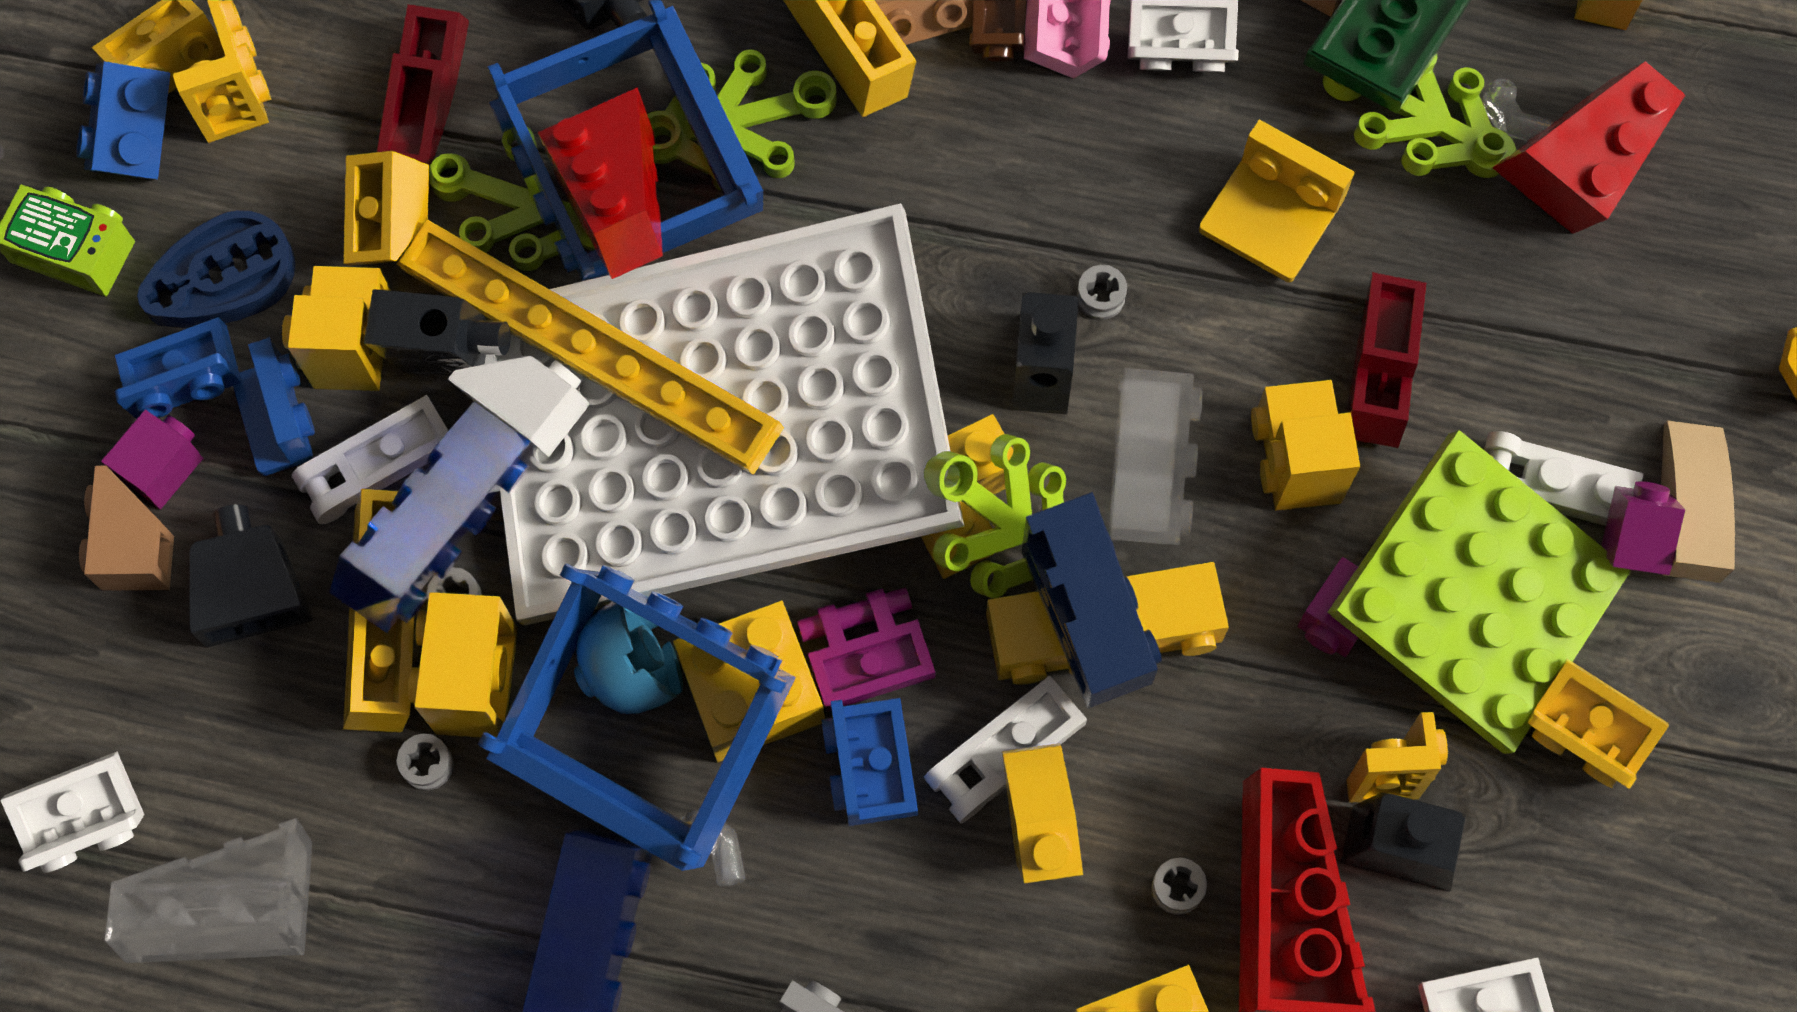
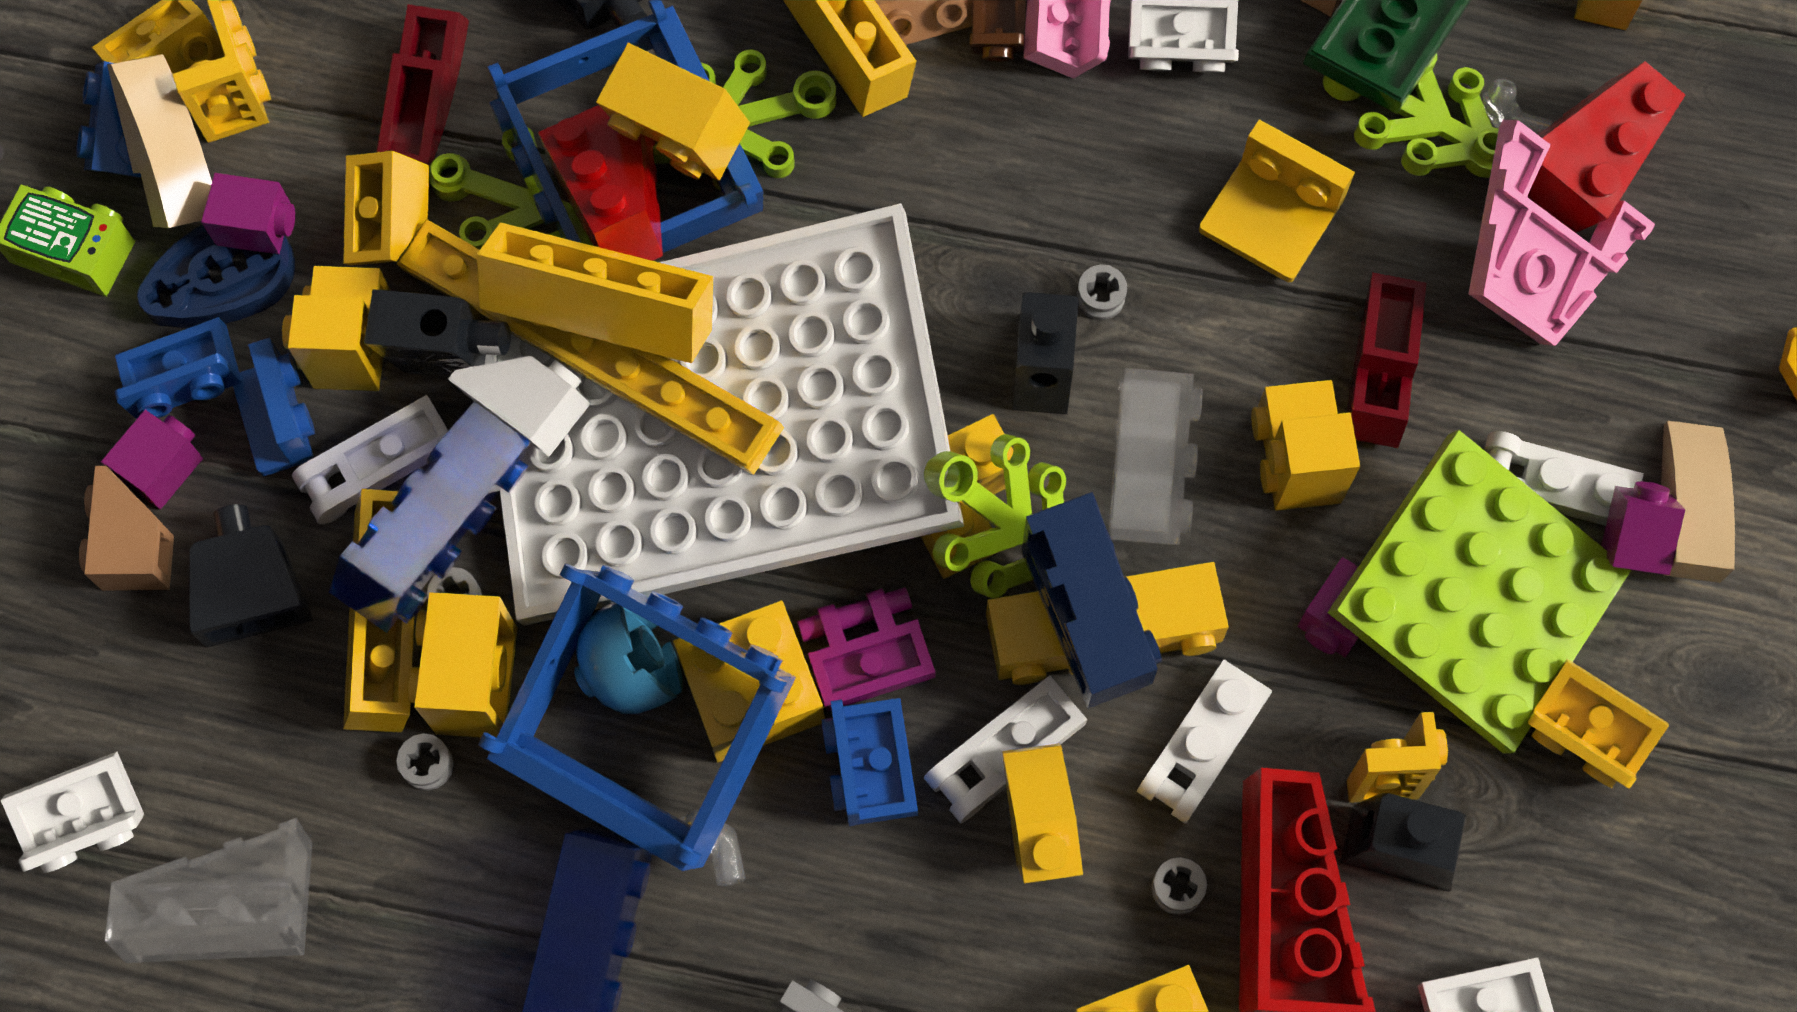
(161, 140): none -> tan slope
(248, 213): none -> magenta brick
(595, 292): none -> yellow brick
(684, 113): none -> yellow brick
(1205, 739): none -> white plate
(1530, 262): none -> bright pink wing

